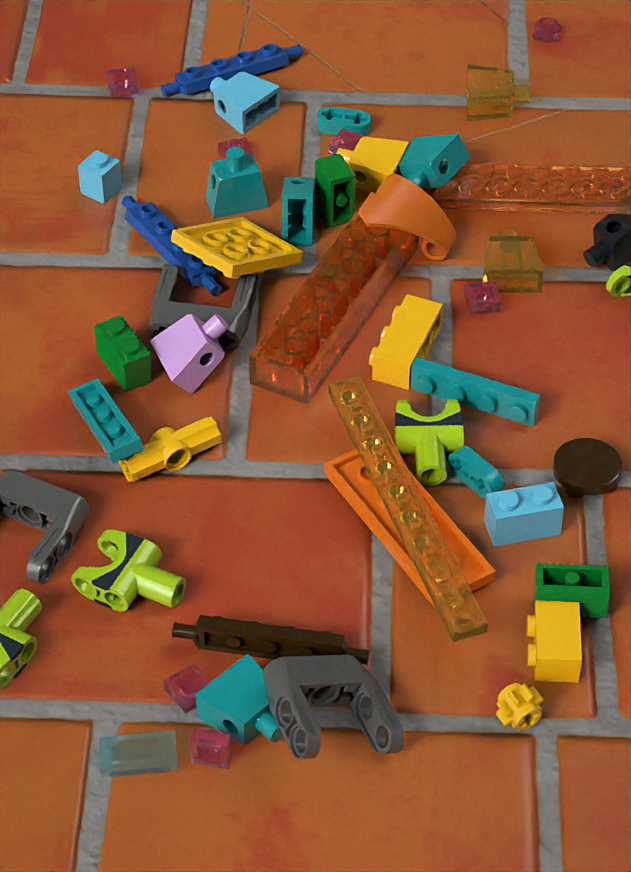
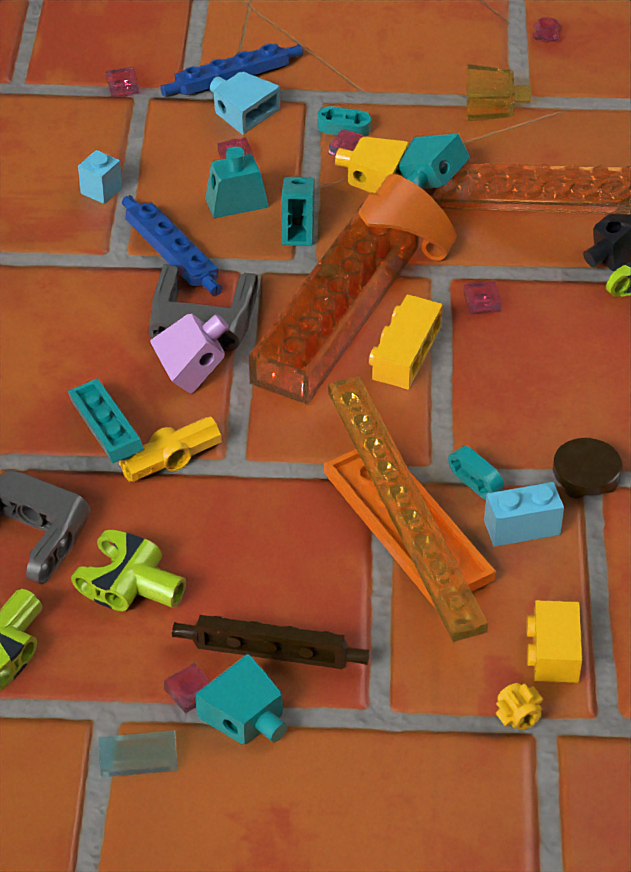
(123, 353): green brick -> none
(210, 748): clear pink plate -> none
(236, 247): yellow plate -> none
(322, 681): dark grey connector -> none
(334, 190): green brick -> none
(429, 439): lime connector -> none
(475, 391): teal plate -> none
(513, 263): clear yellow torso -> none
(574, 584): green brick -> none

